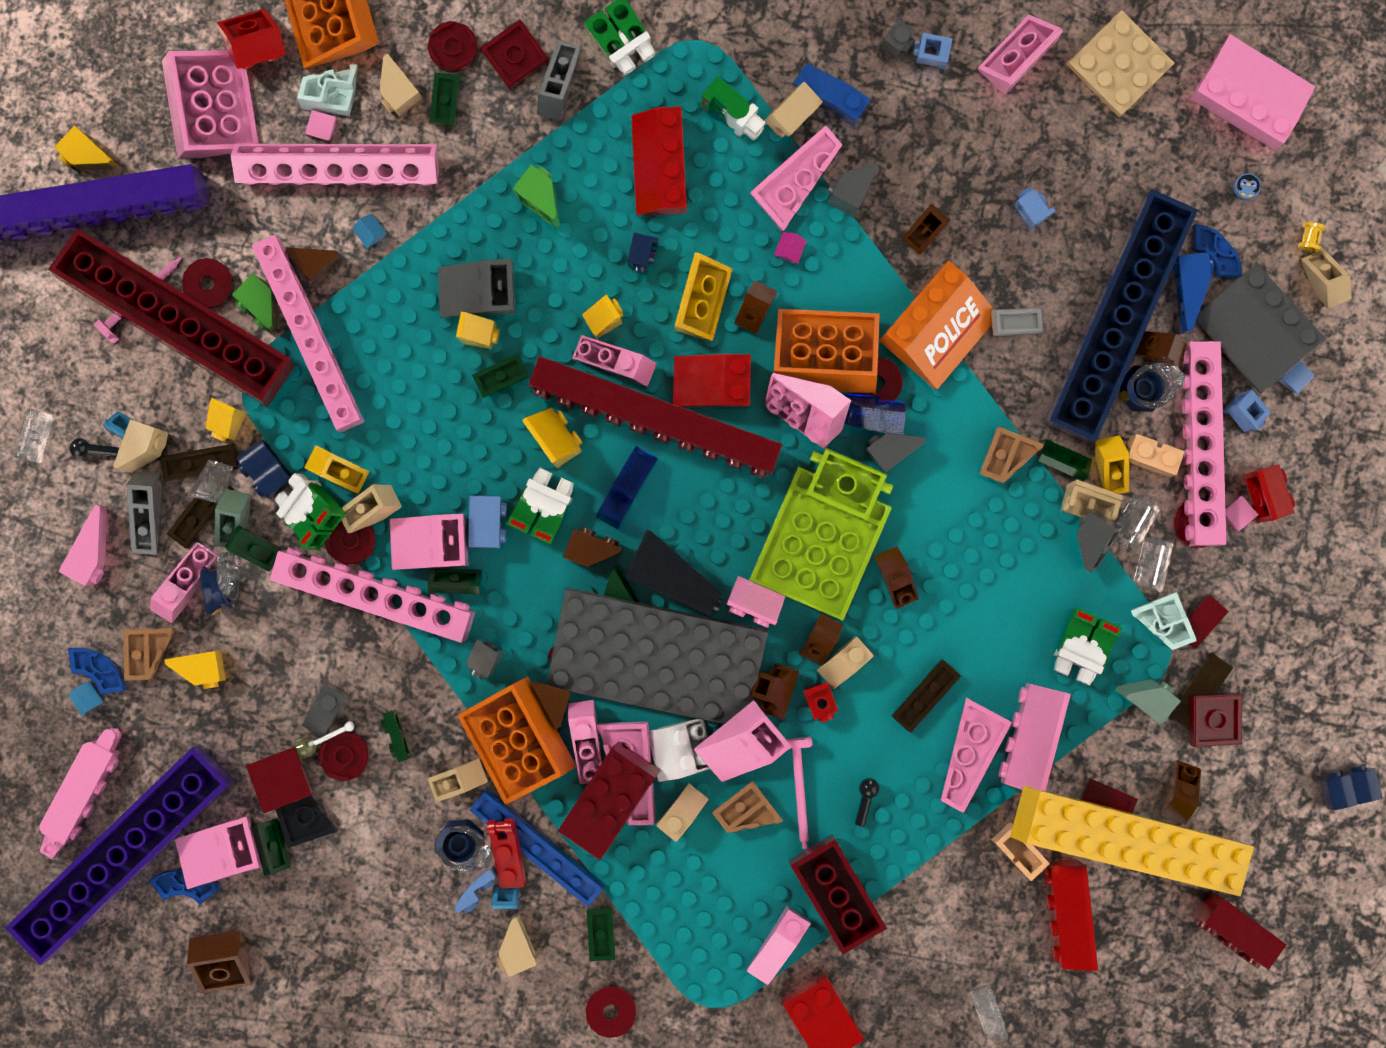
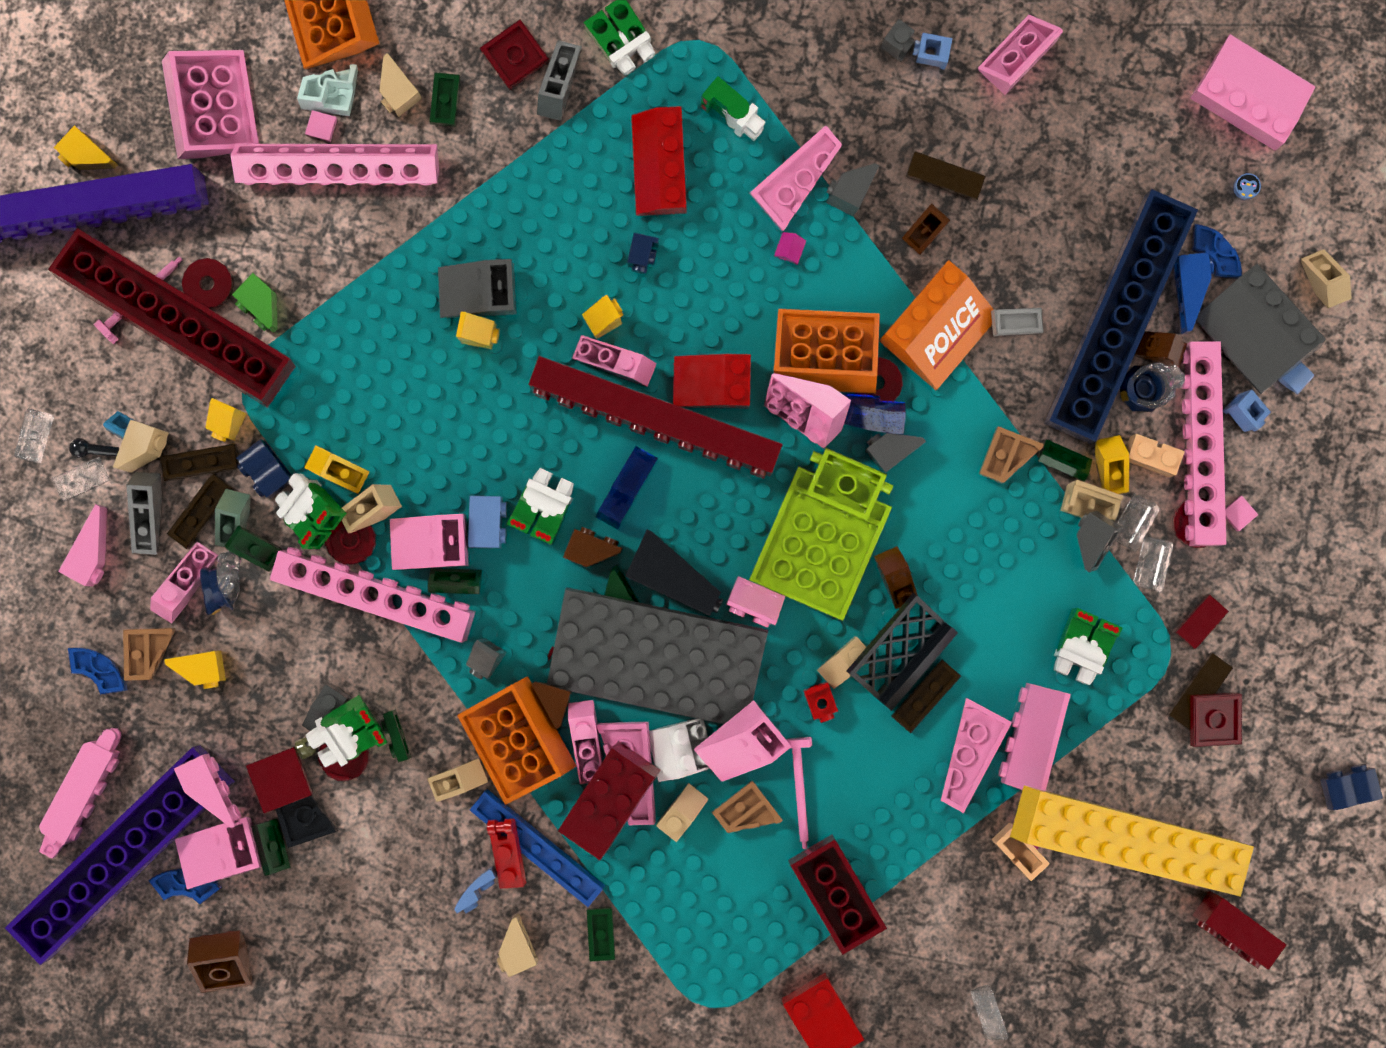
(81, 479): none -> clear slope
(85, 698): dark azure slope -> none
(204, 785): none -> bright pink slope
(212, 481): clear slope -> none
(252, 38): red slope -> none
(308, 333): bright pink brick -> none
(313, 262): reddish brown slope -> none
(346, 732): none -> hips
(369, 230): dark azure slope -> none
(452, 46): dark red tile -> none
(462, 846): piece -> none
(500, 376): dark green plate -> none
(505, 898): dark azure slope -> none
(538, 193): bright green slope -> none
(553, 436): yellow slope -> none
(608, 1026): dark red tile -> none
(703, 297): yellow slope -> none
(755, 307): reddish brown brick -> none
(775, 689): reddish brown brick -> none
(779, 945): bright pink slope -> none
(793, 110): tan hinge -> none
(821, 639): reddish brown brick -> none
(836, 95): blue slope -> none
(868, 789): black bar -> none
(913, 662): none -> black fence
(945, 176): none -> dark brown tile
(1033, 207): medium blue brick -> none
(1071, 915): red slope -> none
(1107, 796): dark red tile -> none
(1120, 63): tan plate -> none
(1151, 698): sand green slope -> none
(1166, 620): light aqua slope -> none
(1182, 792): reddish brown slope -> none
(1269, 493): red slope -> none
(1311, 237): yellow bush -> none

